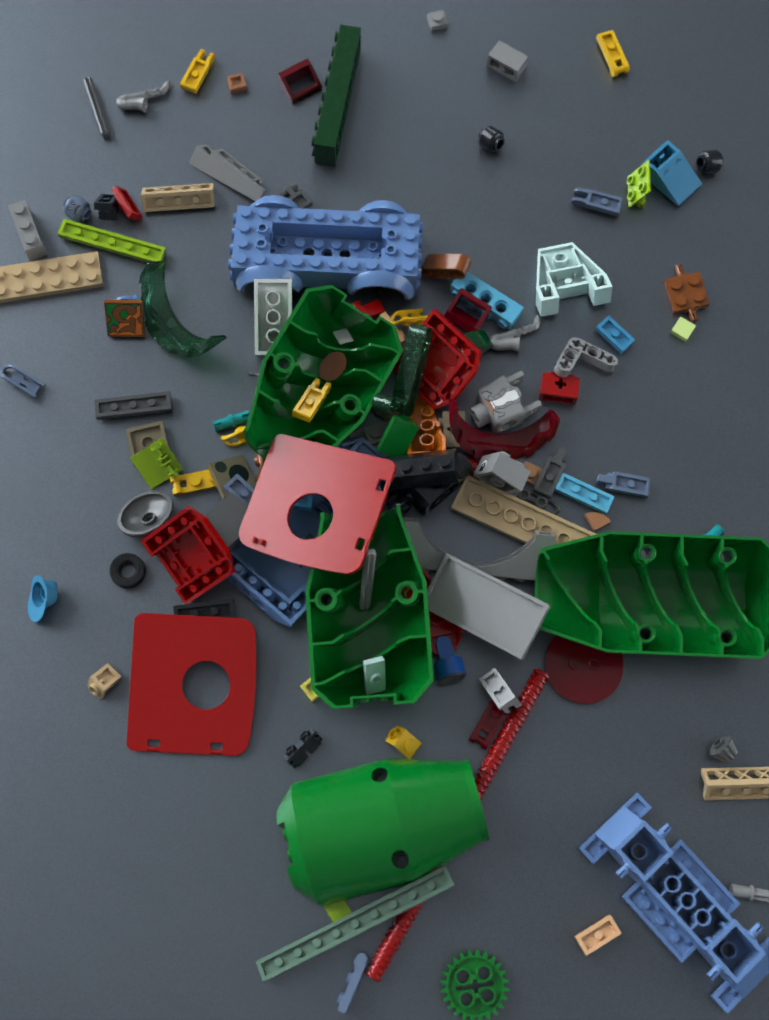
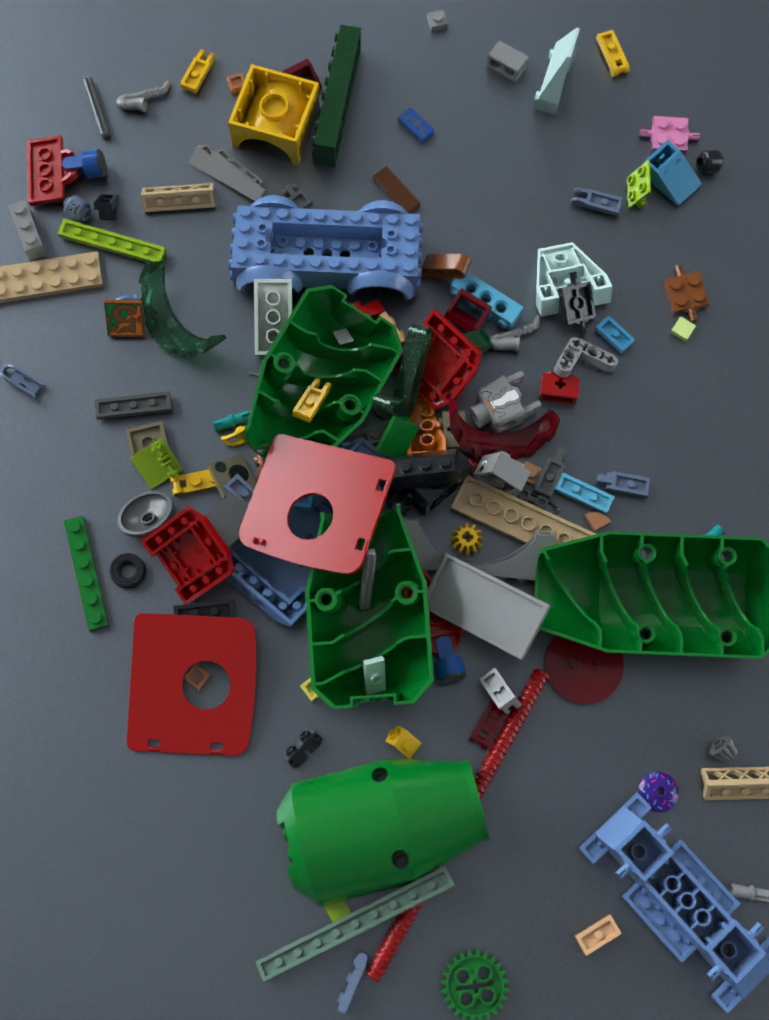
(42, 596): dark azure piece -> none
(53, 168): none -> red plate
(86, 573): none -> green plate
(103, 680): tan bracket -> none
(126, 203): red plate -> none
(197, 677): none -> nougat tile
(275, 110): none -> yellow piece
(332, 366): reddish brown sticker -> none
(395, 189): none -> reddish brown tile
(406, 320): yellow piece -> none
(415, 125): none -> blue tile
(473, 536): none -> yellow gear
(491, 139): black head -> none
(559, 65): none -> light aqua wedge
(577, 303): none -> black plate
(648, 791): none -> dark purple dish
(671, 129): none -> bright pink plate

